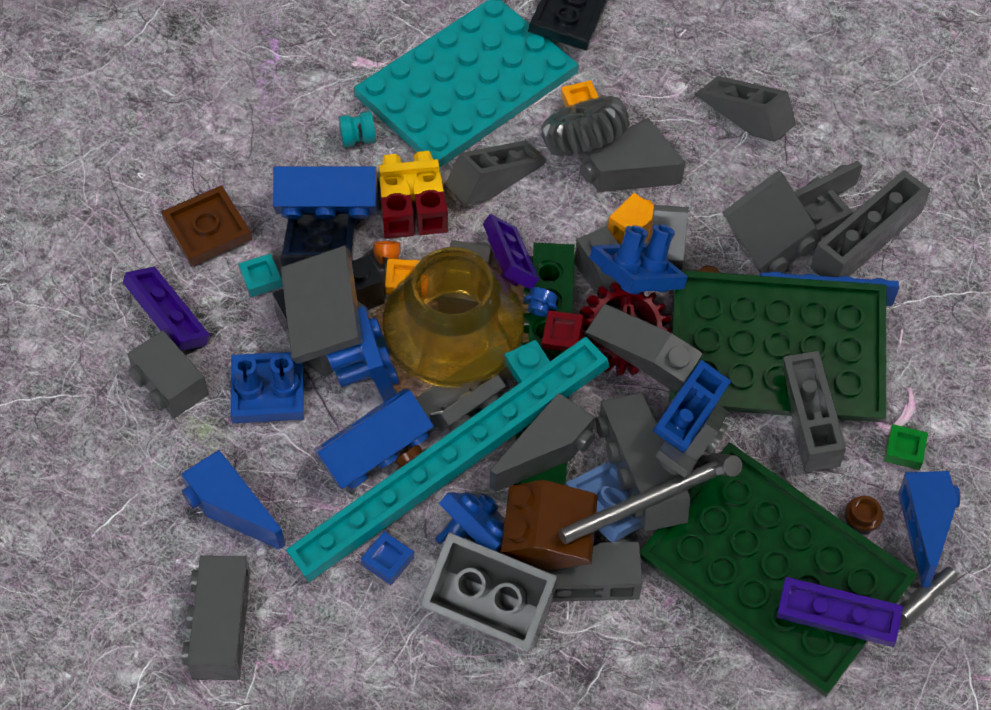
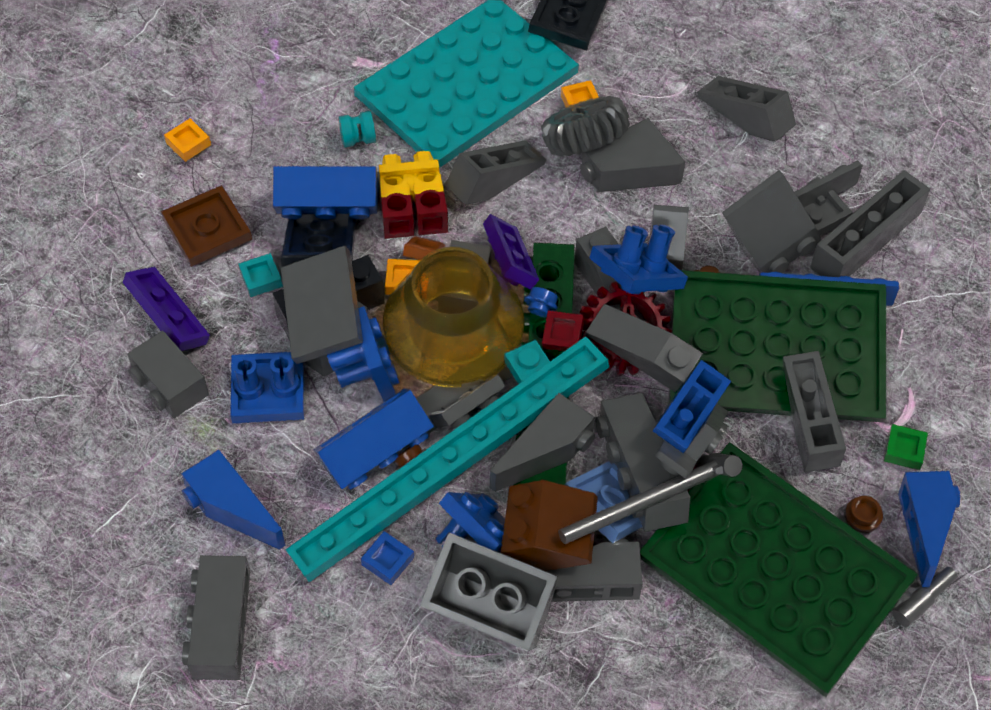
(187, 139): none -> light orange plate
(386, 249): orange hinge -> none
(420, 247): none -> dark orange tile
(633, 212): light orange brick -> none
(840, 611): dark purple plate -> none

